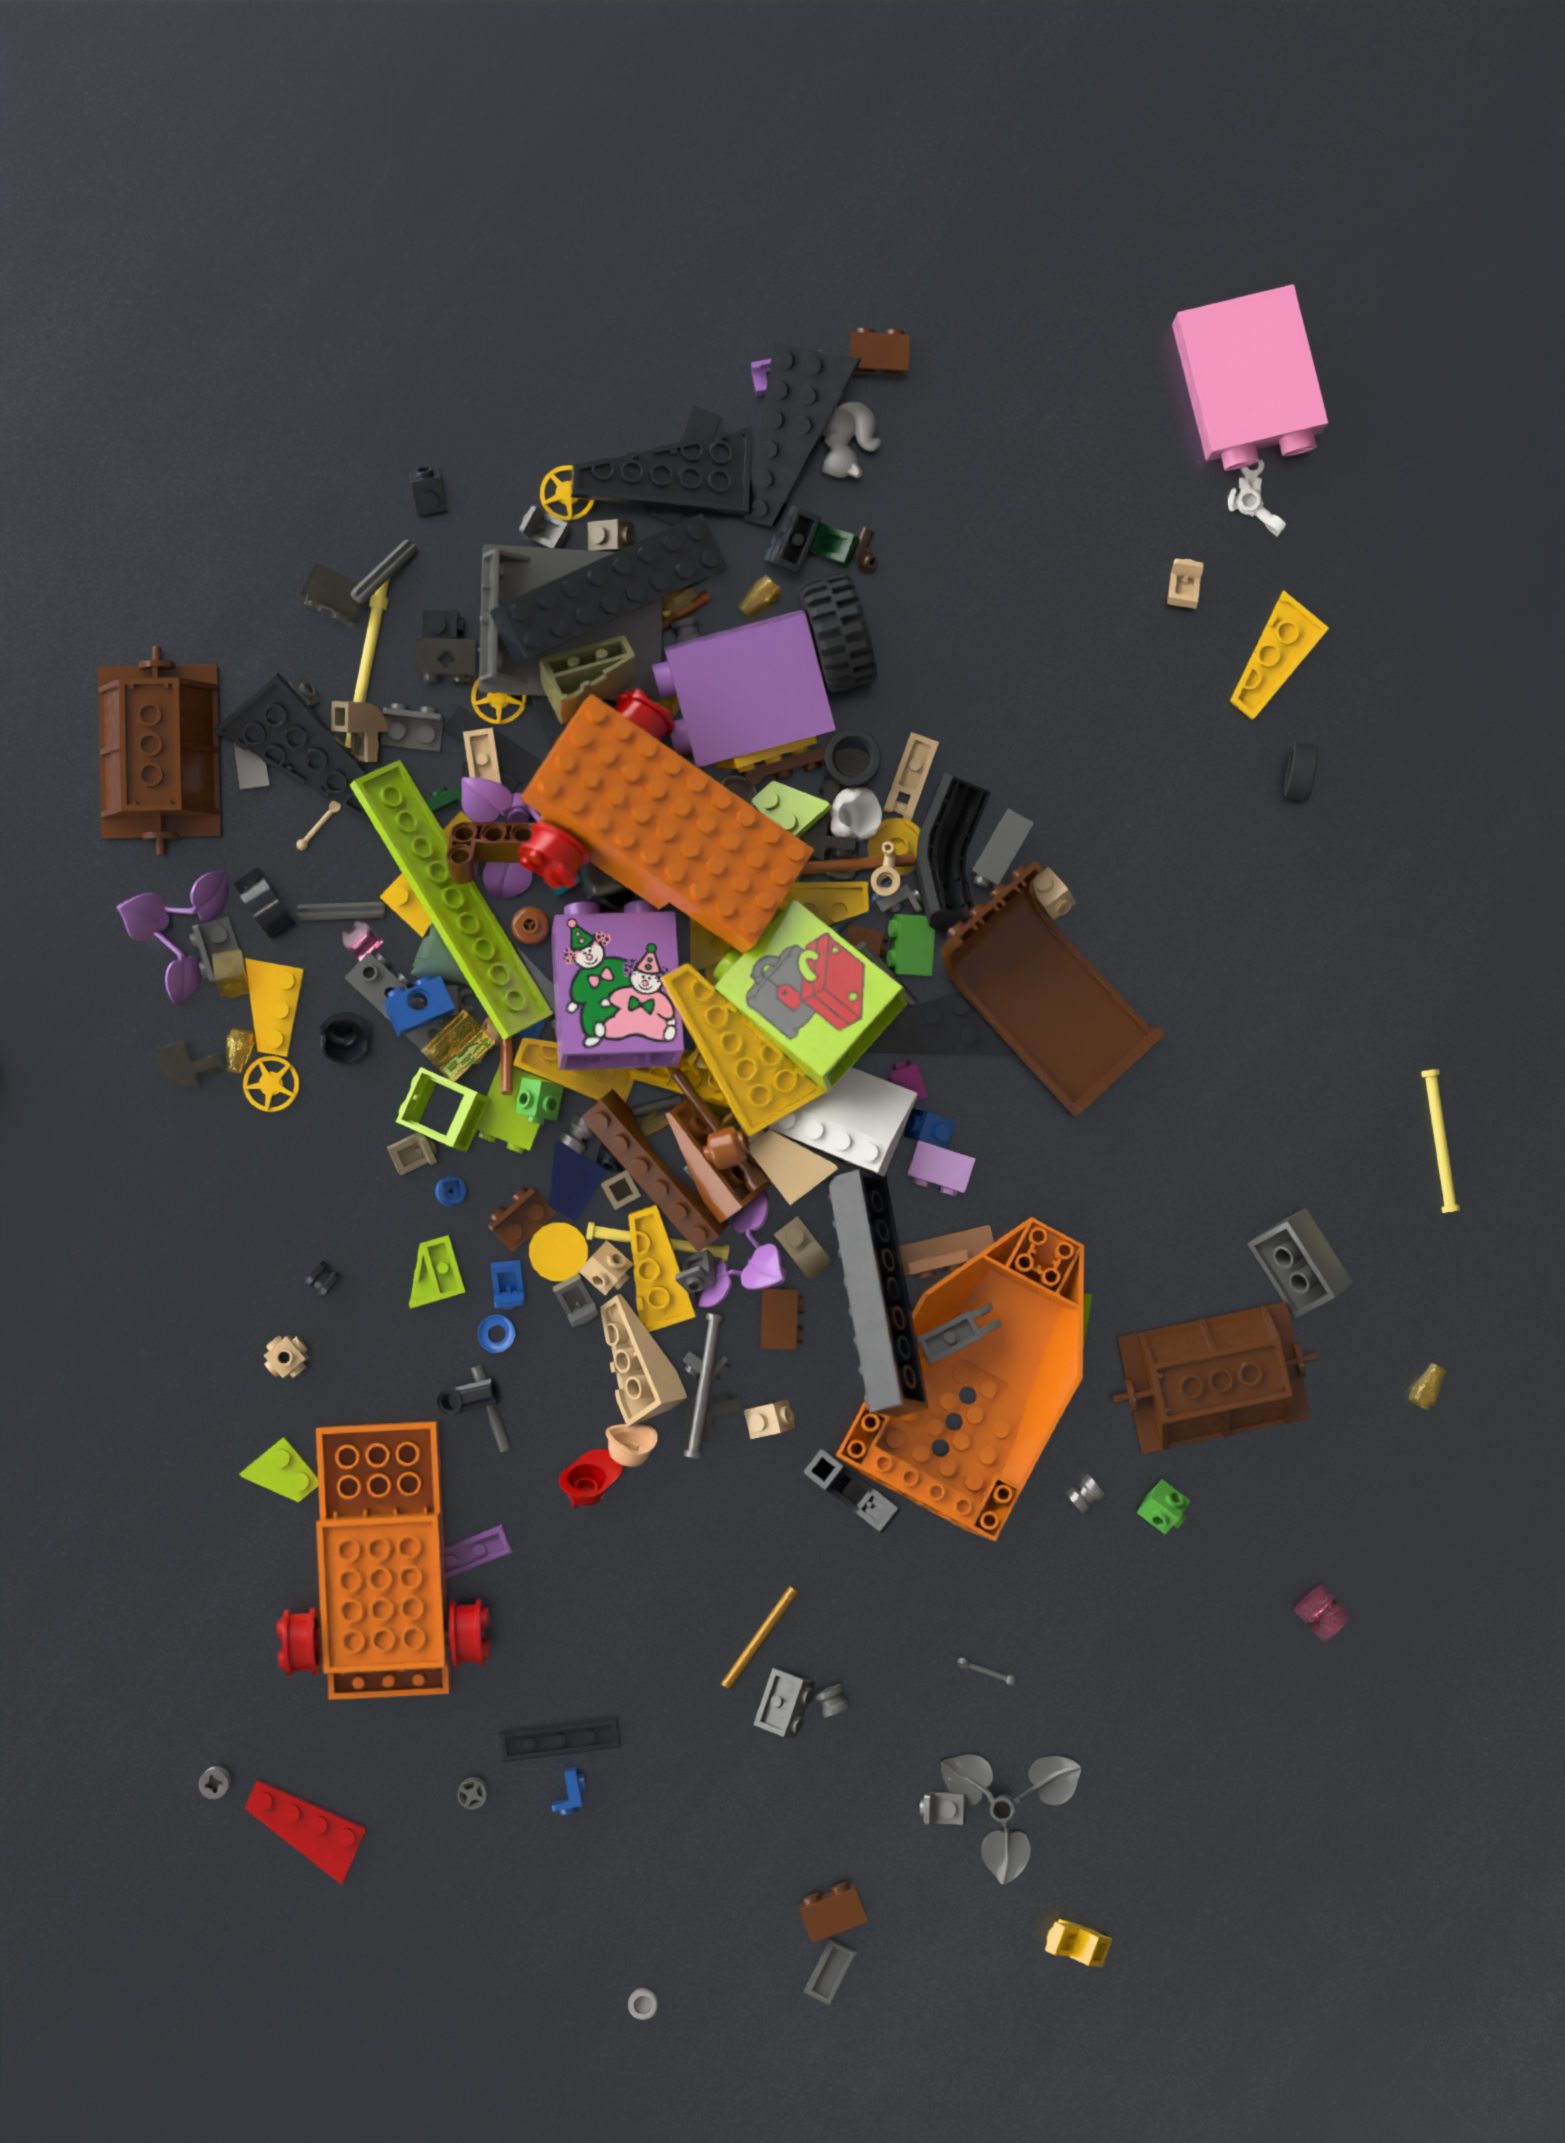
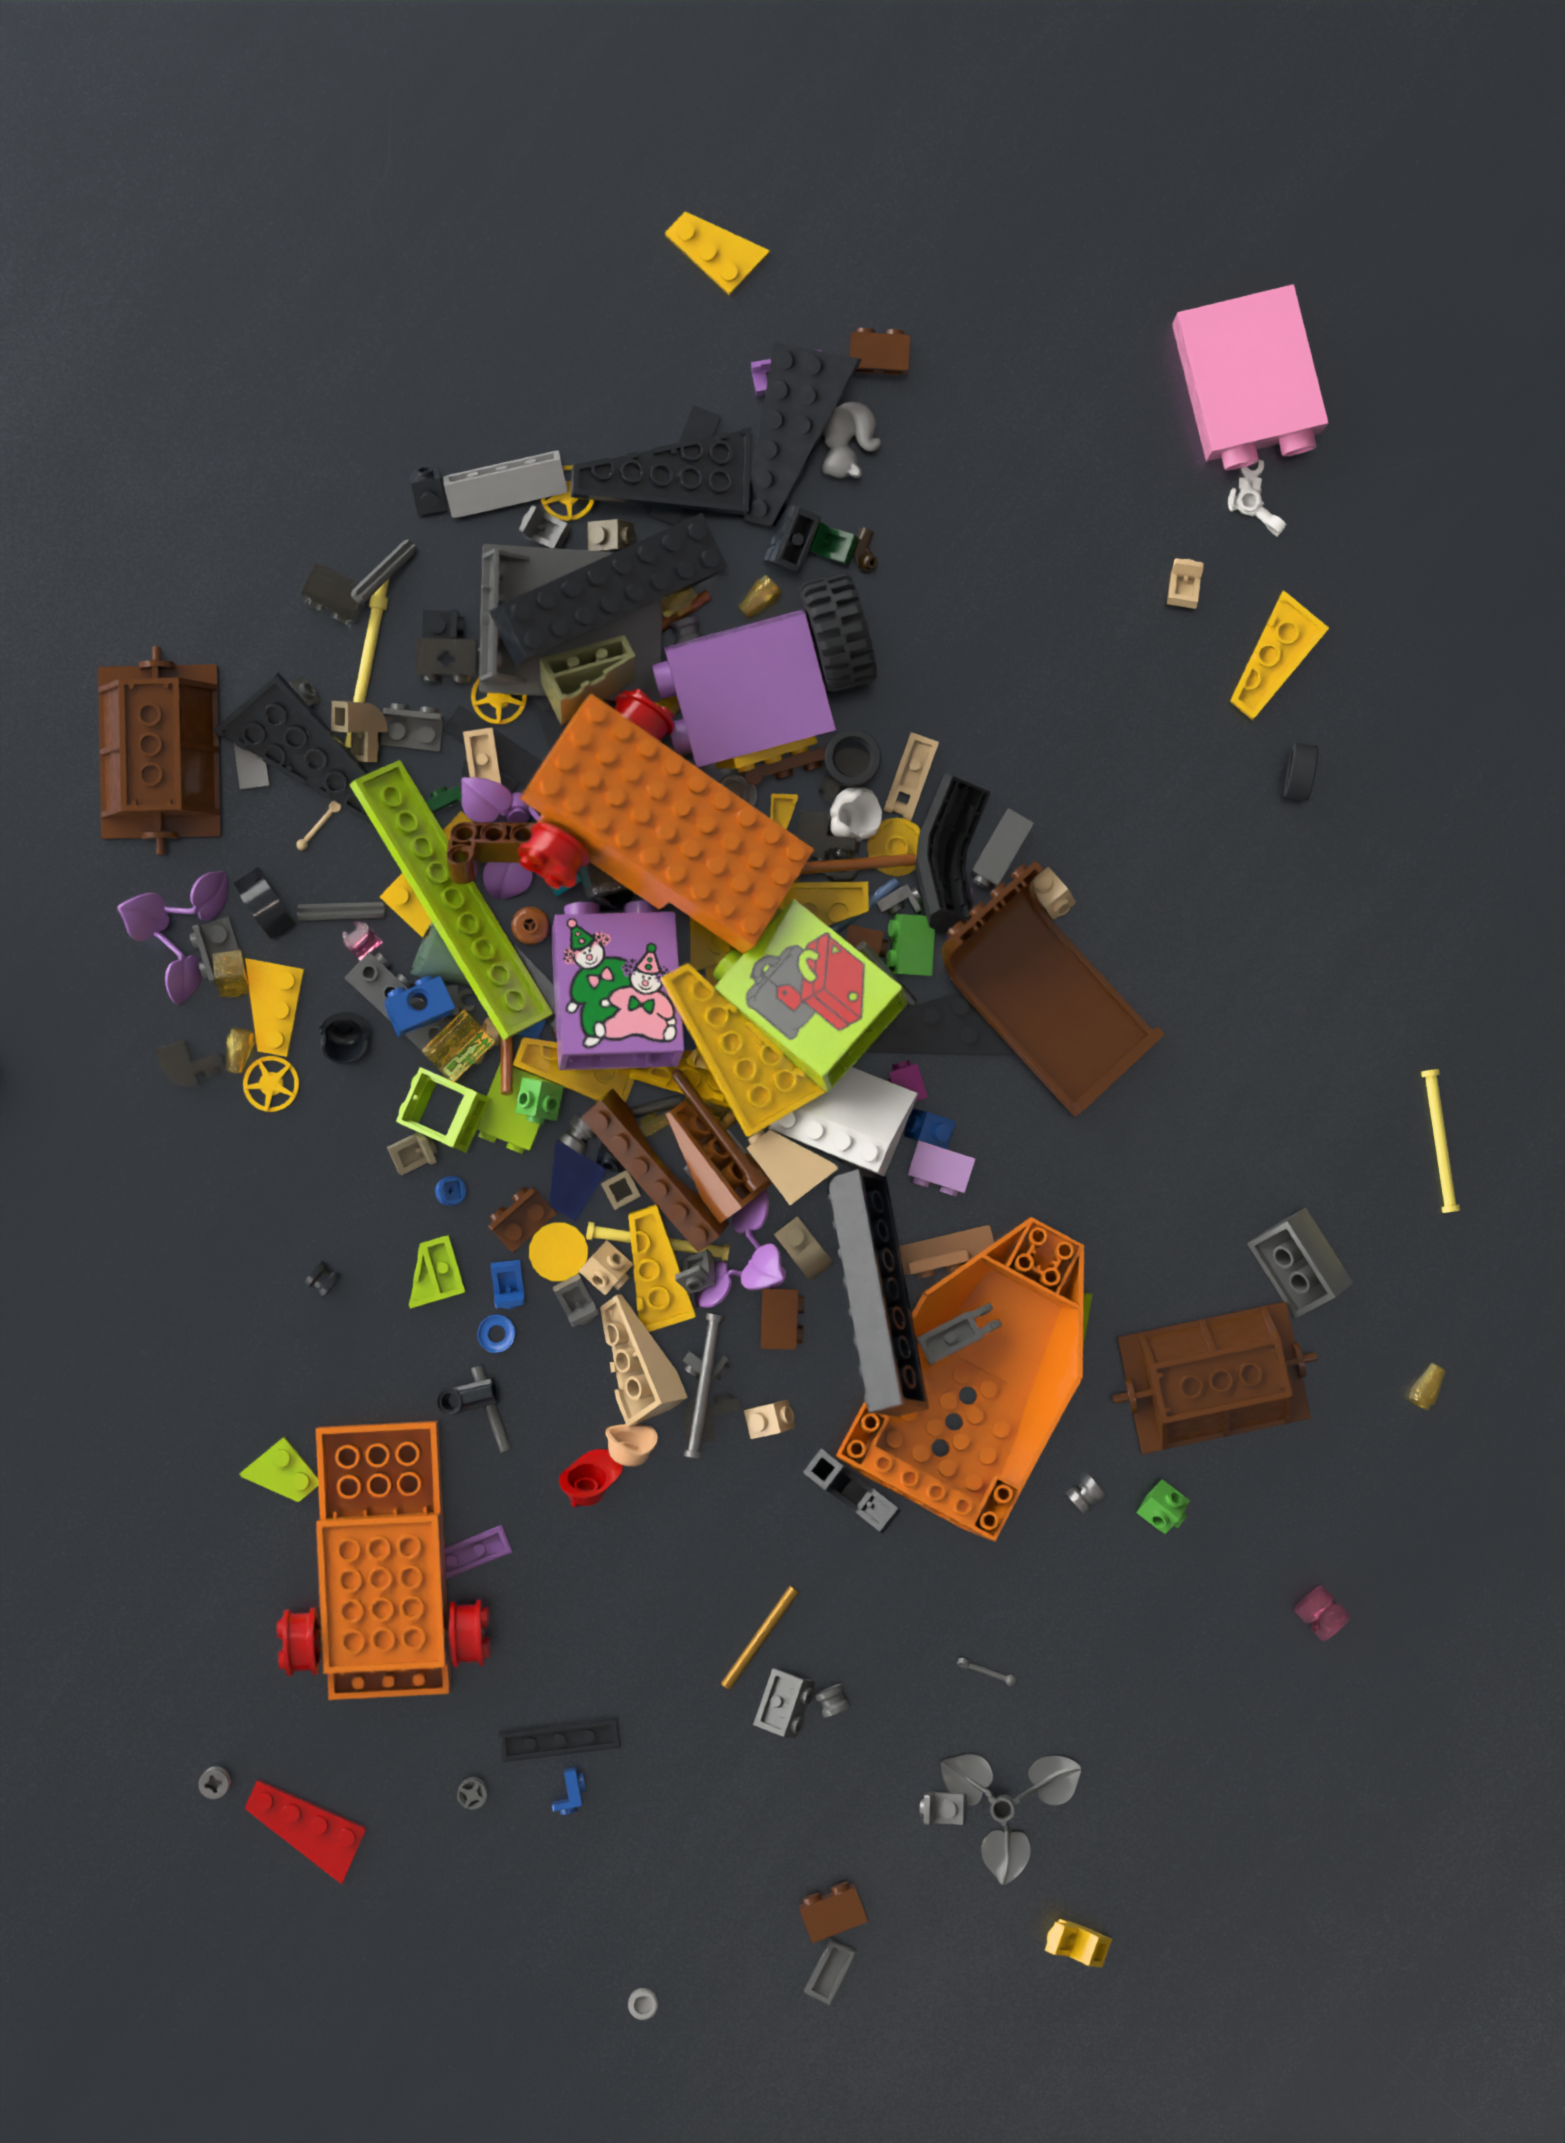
(294, 1348): tan brick -> none
(505, 484): none -> light grey panel
(716, 251): none -> yellow wing
(726, 1148): dark orange head -> none
(790, 807): lime wing -> none
(887, 871): tan plate -> none

